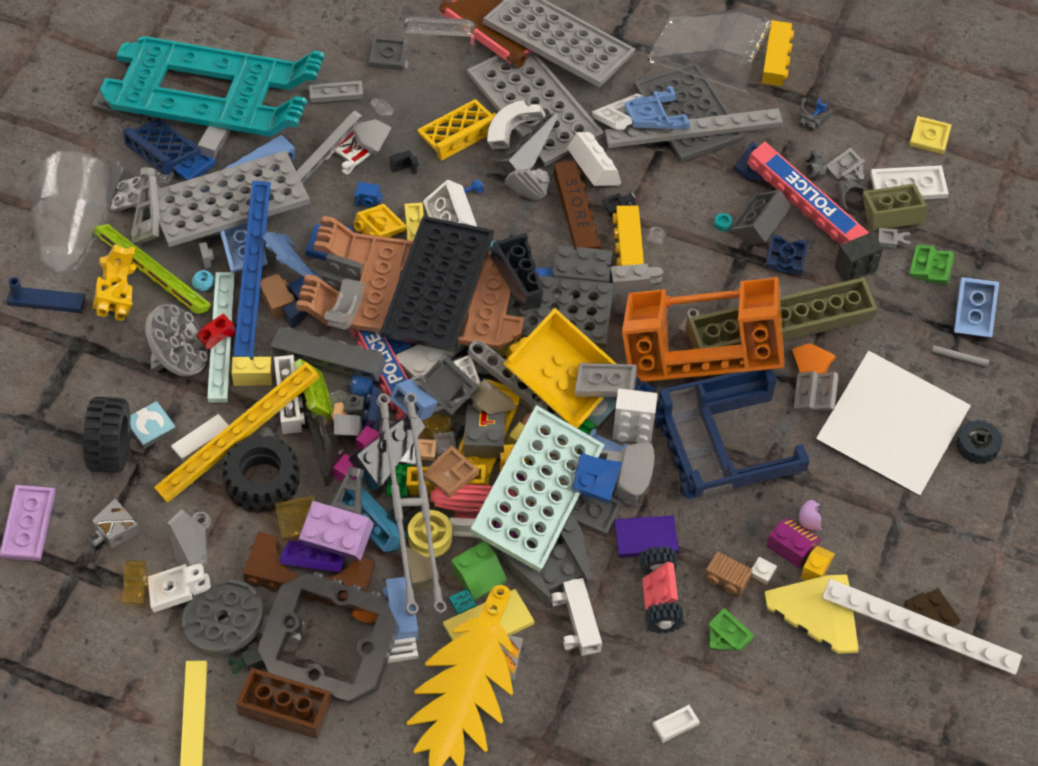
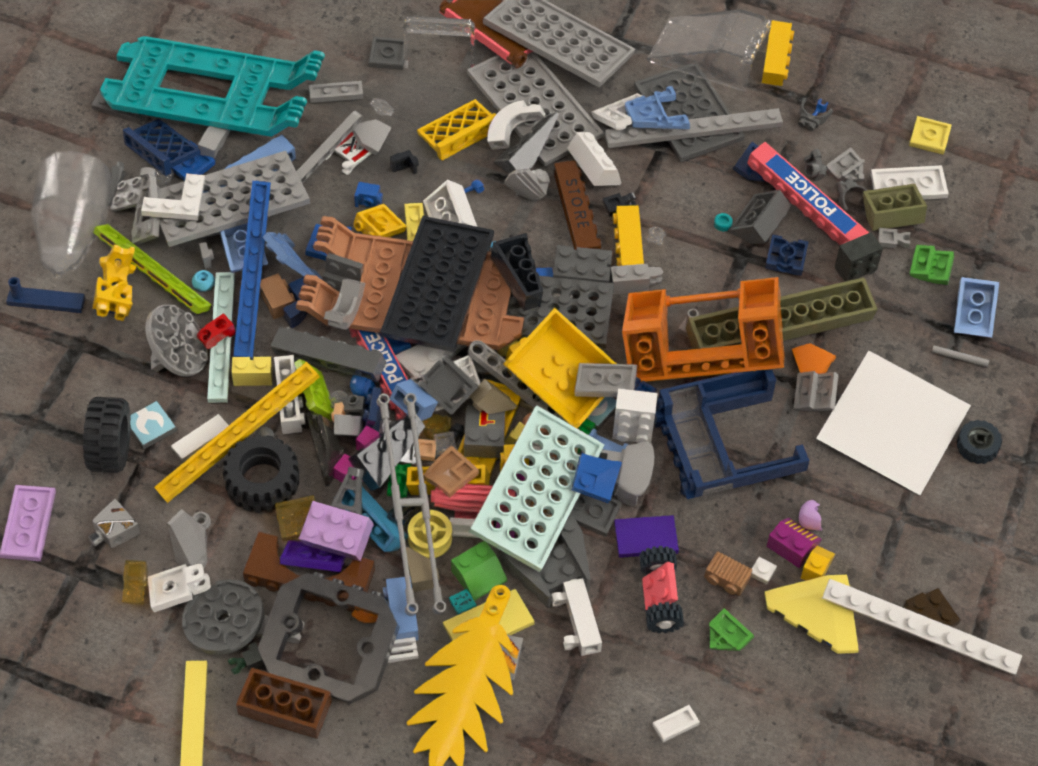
(186, 208): none -> white plate

